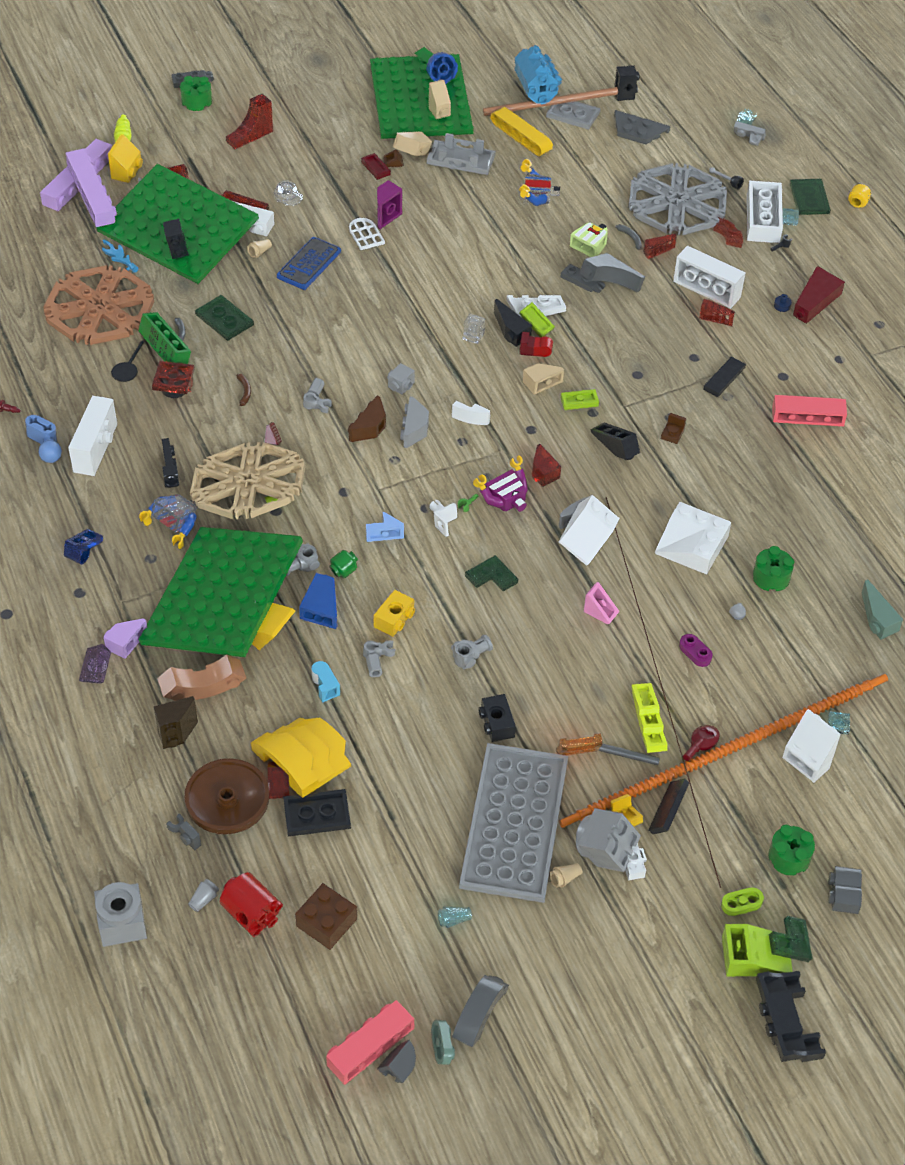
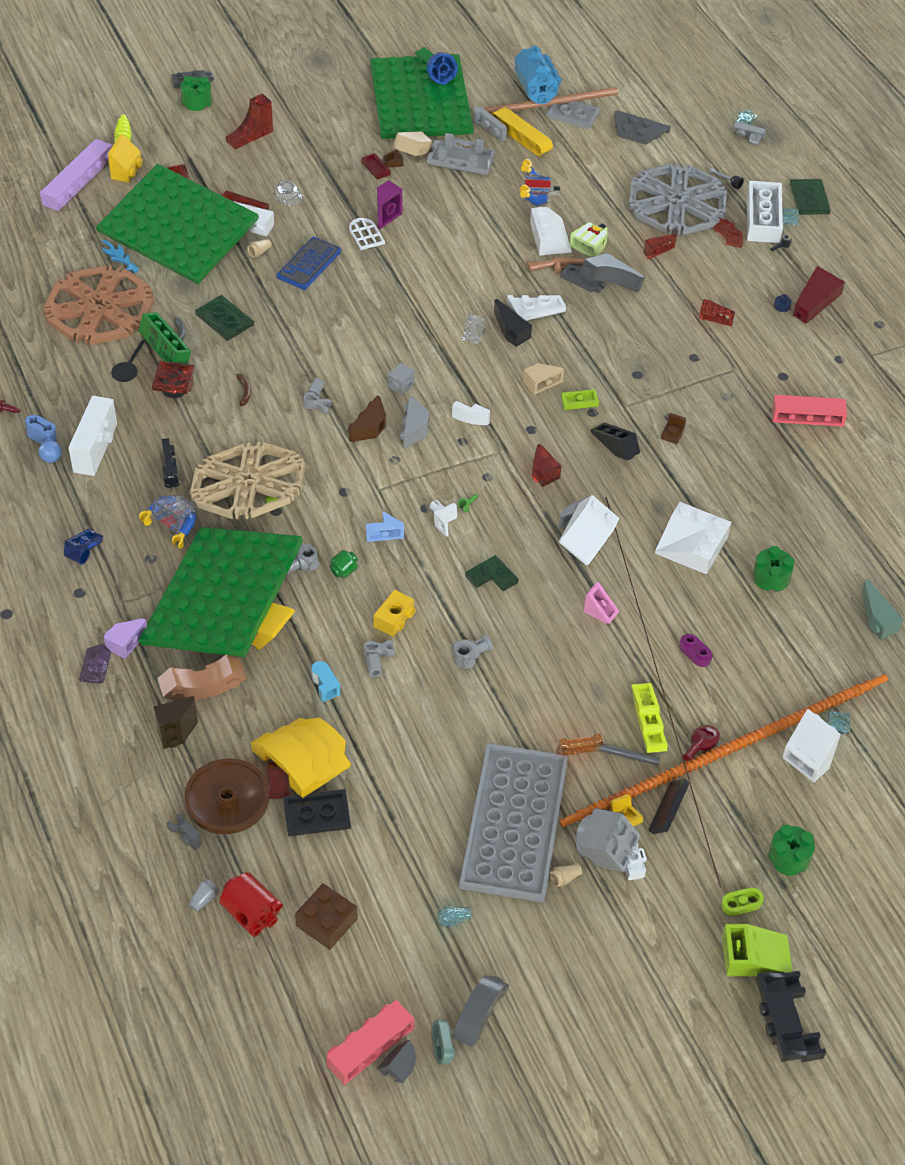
(91, 187): lavender brick -> none
(120, 913): light grey piece -> none
(175, 238): black brick -> none
(272, 435): slope -> none
(320, 602): blue slope -> none
(439, 99): tan slope -> none
(490, 123): none -> light grey plate
(493, 708): black brick -> none
(505, 490): magenta torso -> none
(535, 346): leg -> none
(537, 319): lime tile -> none
(549, 232): none -> white slope
(558, 263): none -> nougat piece
(626, 82): black brick -> none
(638, 244): dark grey piece -> none
(709, 277): white brick -> none
(724, 376): black tile -> none
(738, 611): light grey hinge -> none
(794, 943): clear green tile -> none
(846, 889): dark grey brick -> none
(859, 195): yellow head -> none

